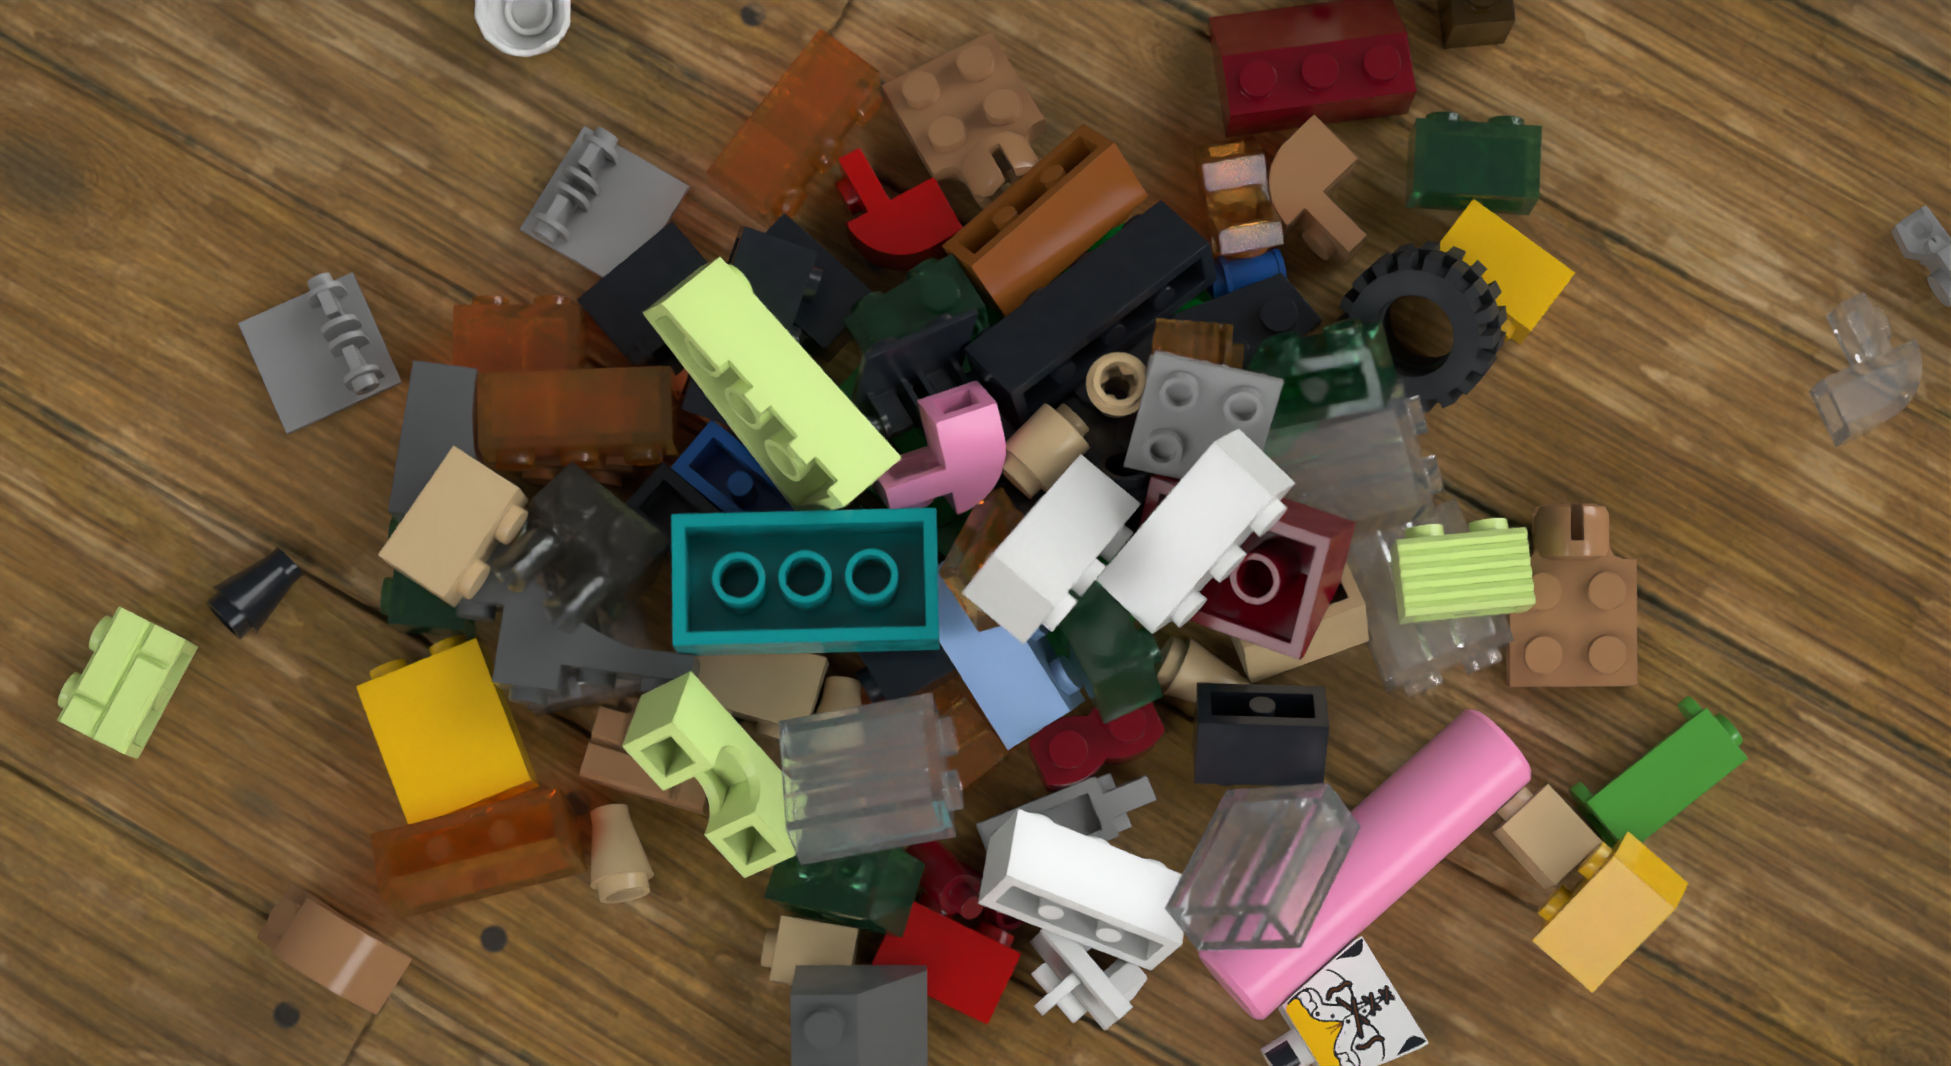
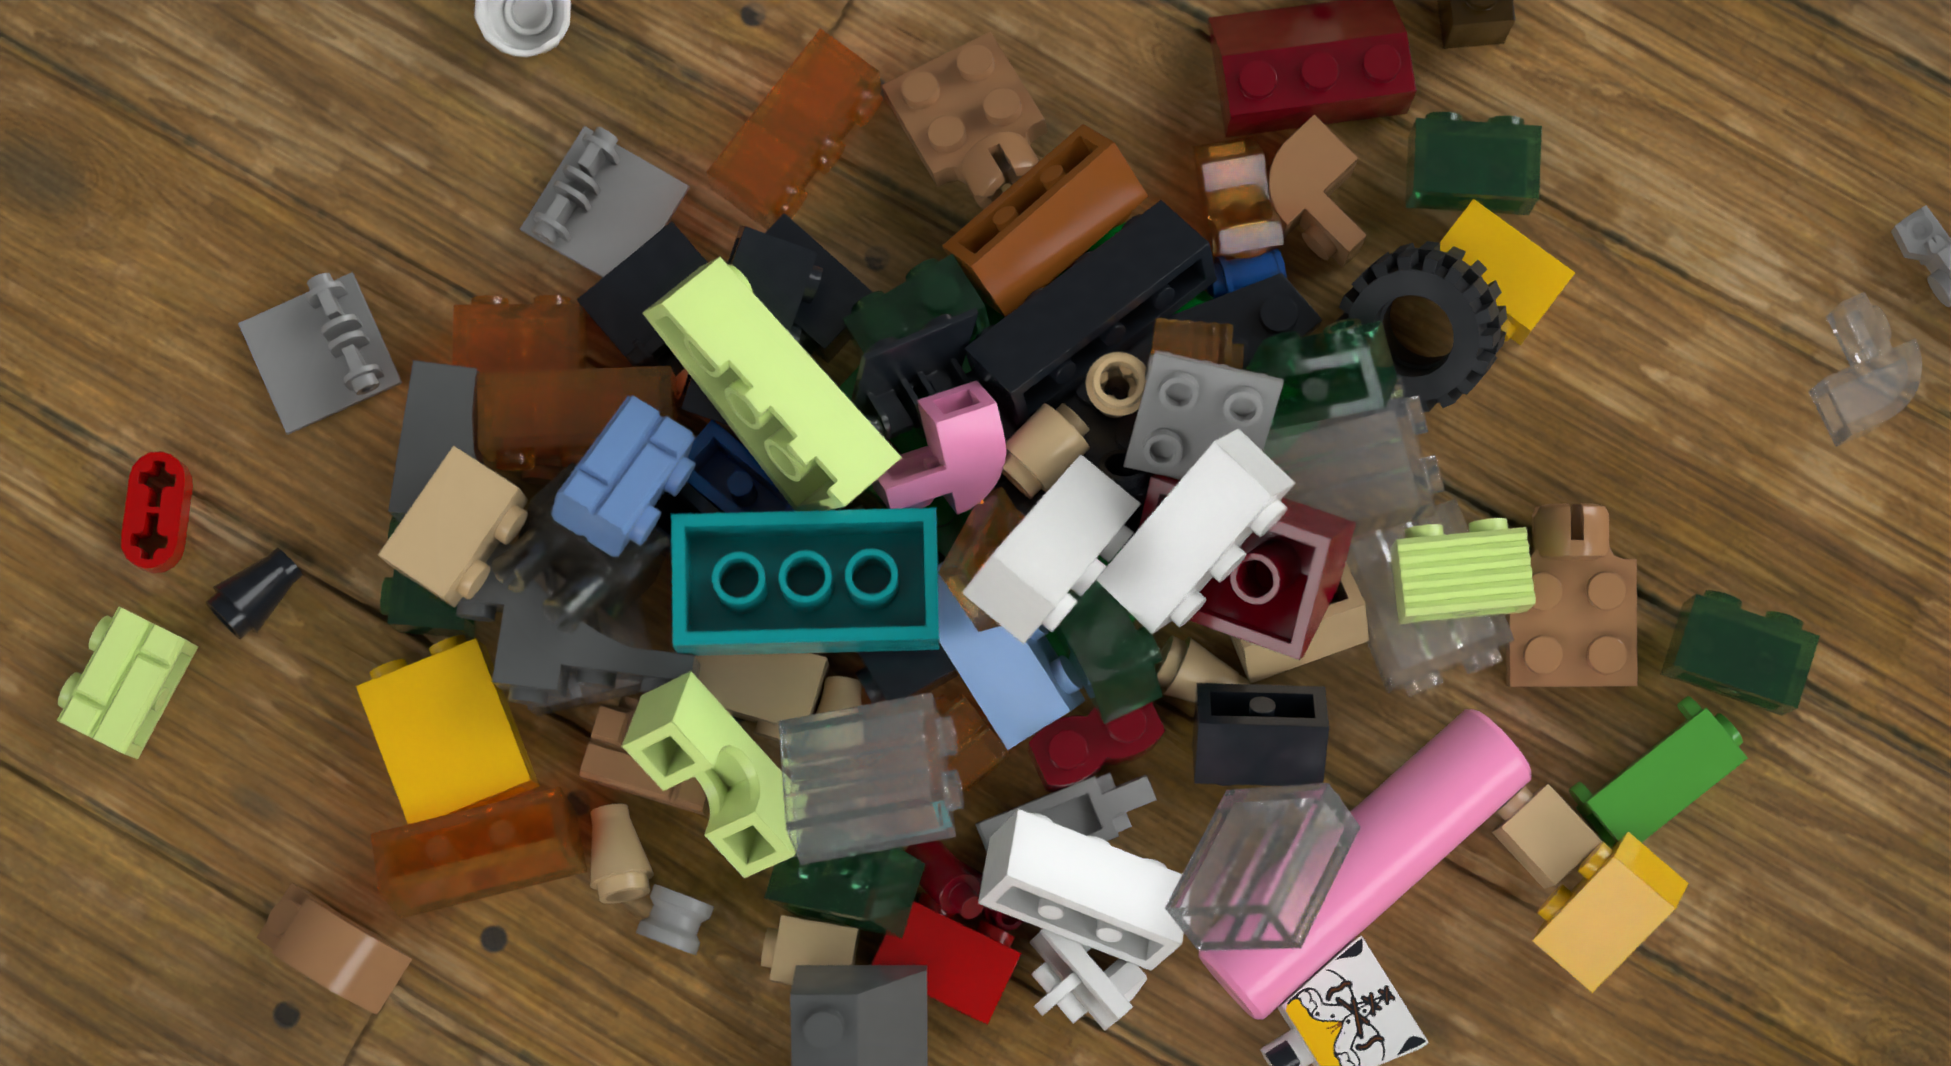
(142, 509): none -> red beam
(624, 476): none -> medium blue brick
(675, 919): none -> light grey wheel
(897, 230): red brick -> none
(1741, 652): none -> clear green brick

